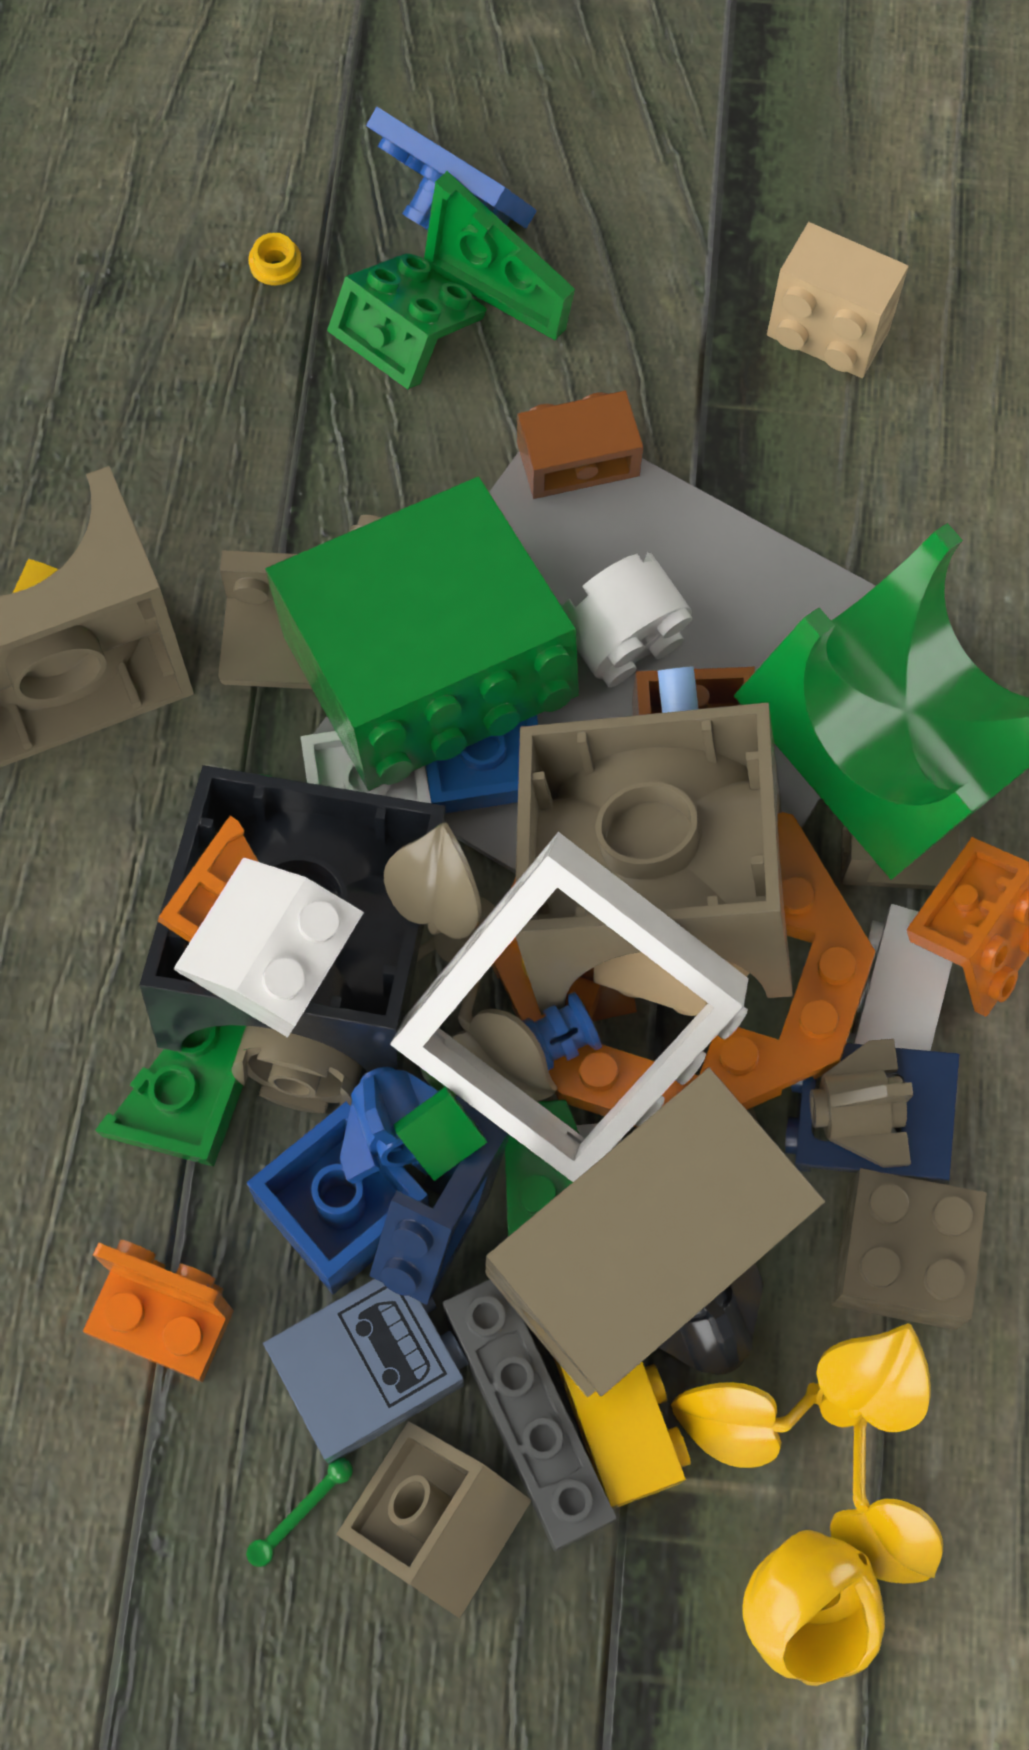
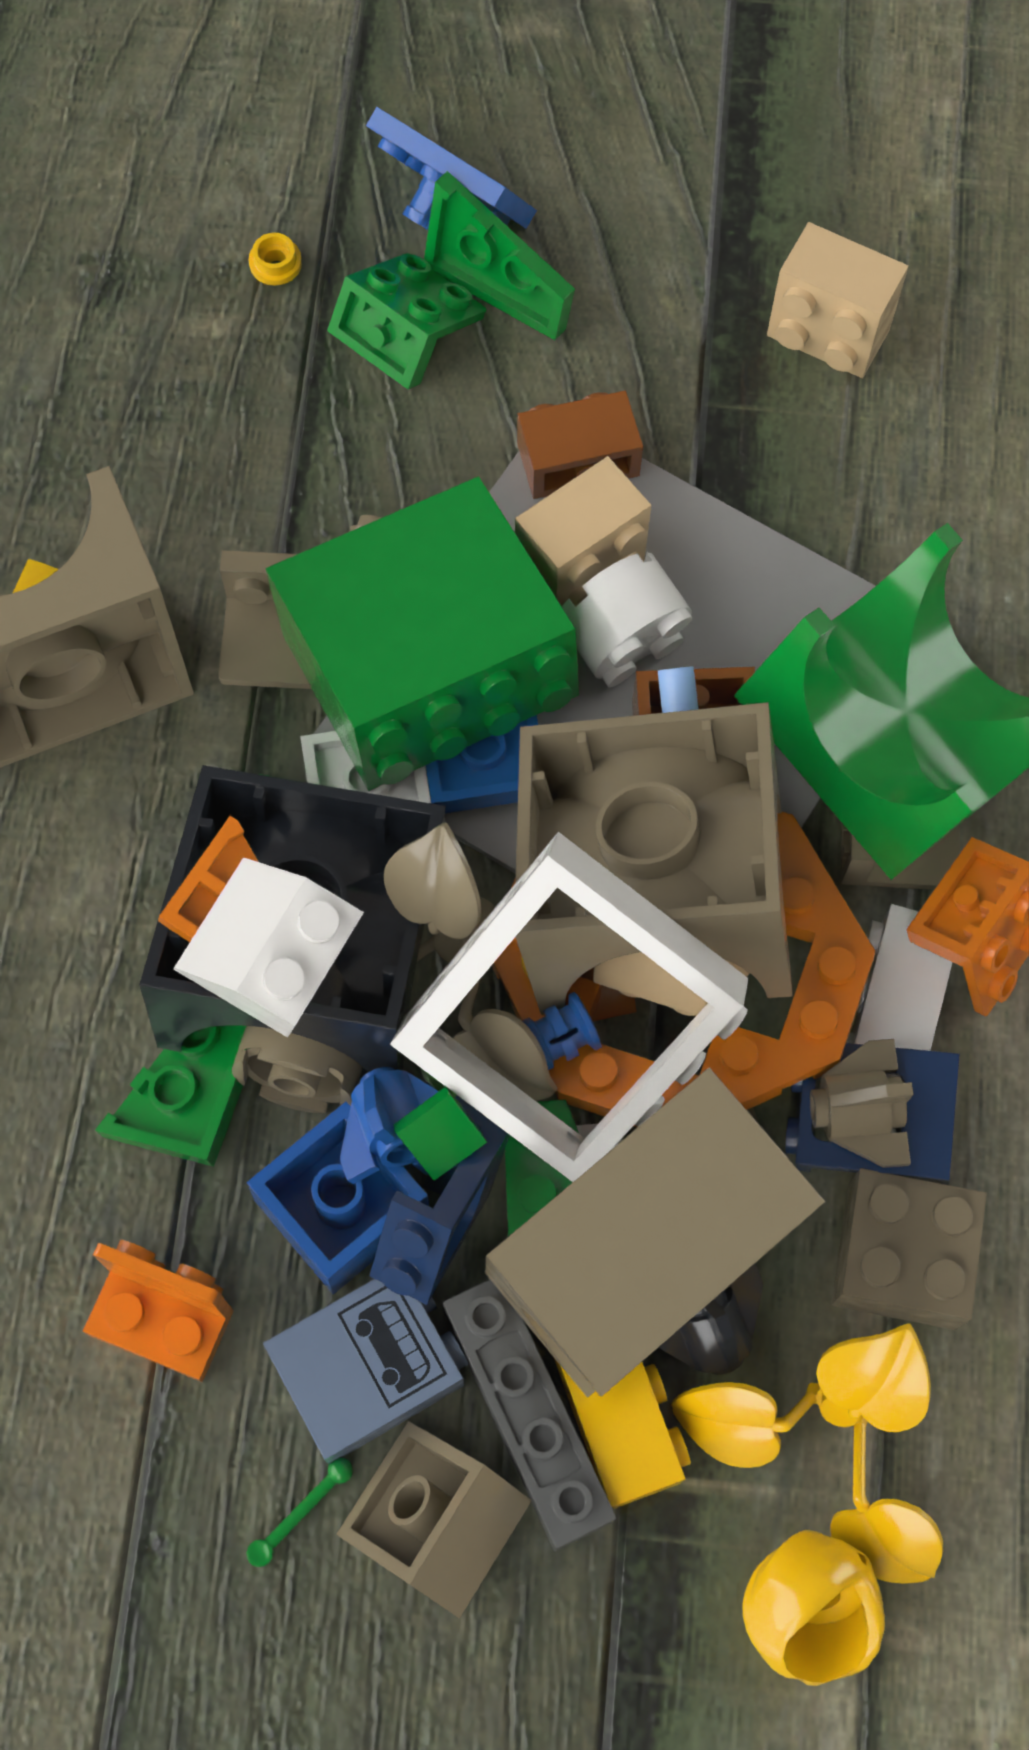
(585, 529): none -> tan brick

